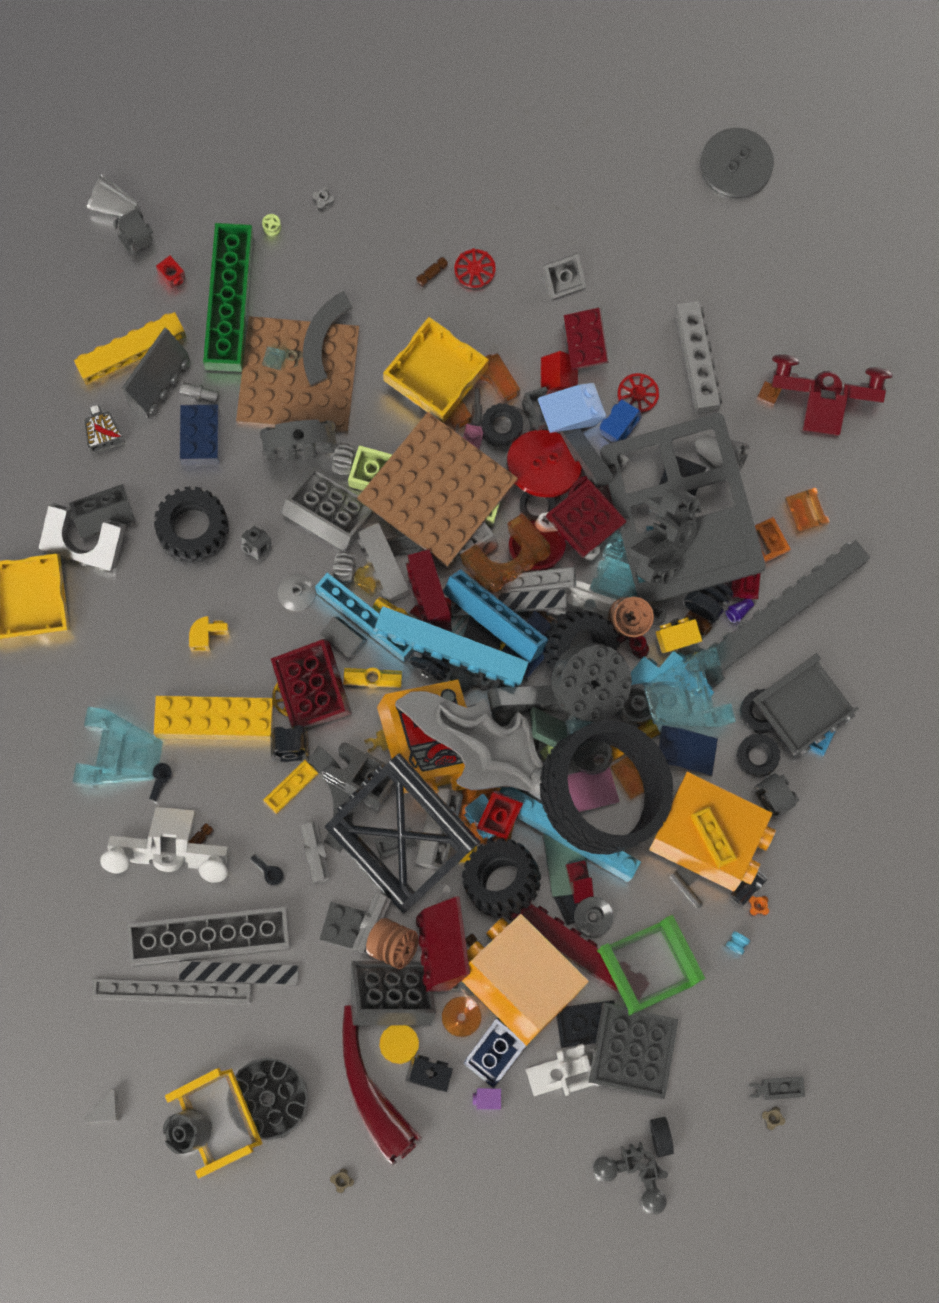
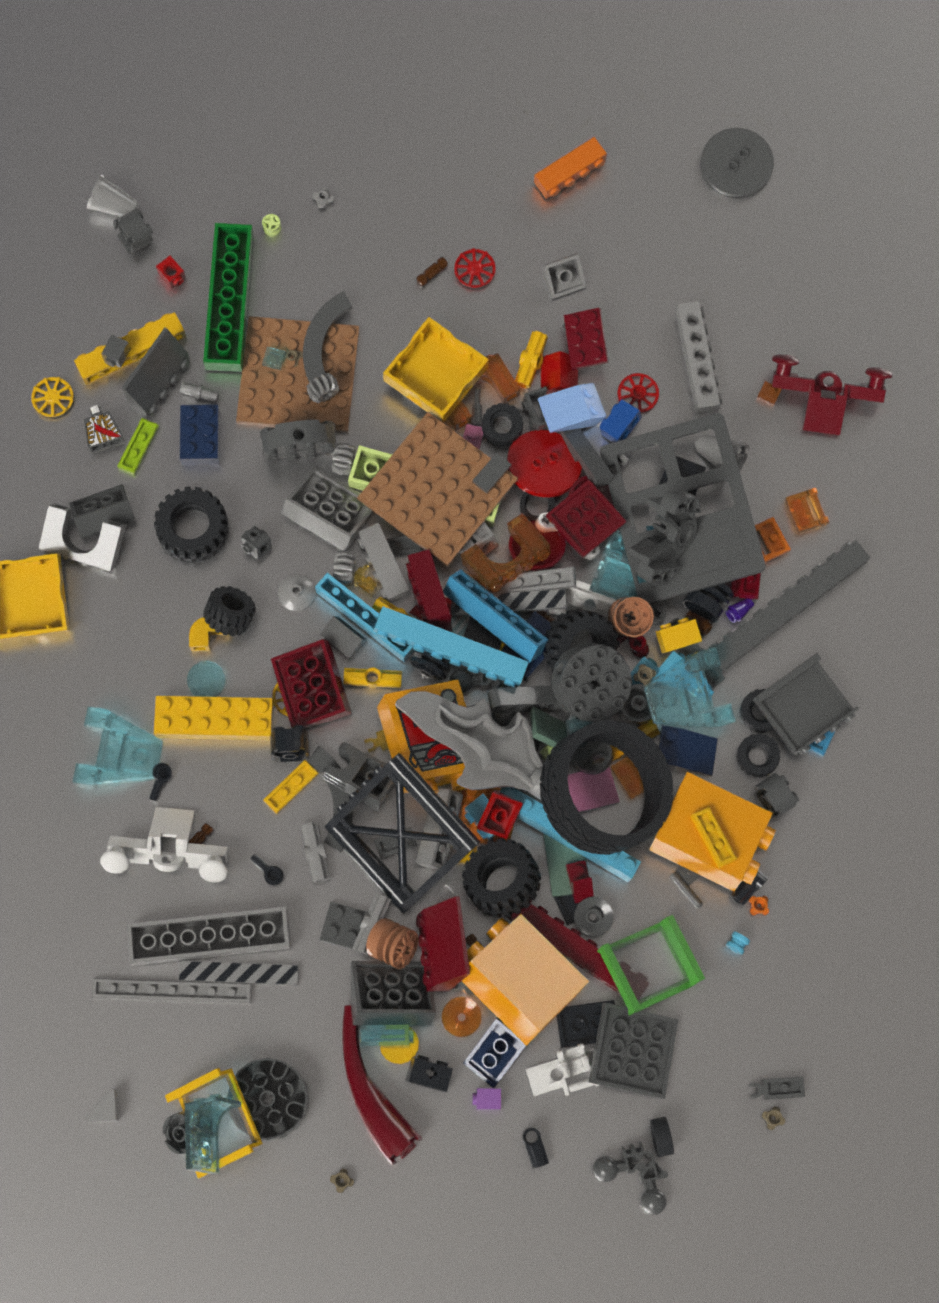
(52, 396): none -> yellow wheel
(115, 351): none -> dark grey brick
(138, 446): none -> lime tile
(201, 1131): none -> clear light blue bracket
(206, 679): none -> clear light blue tile
(229, 611): none -> black tyre
(322, 388): none -> light grey gear
(386, 1036): none -> clear light blue brick
(491, 473): none -> dark grey tile
(531, 359): none -> yellow piece
(535, 1149): none -> black piece
(570, 168): none -> orange brick
(644, 670): none -> dark tan plate

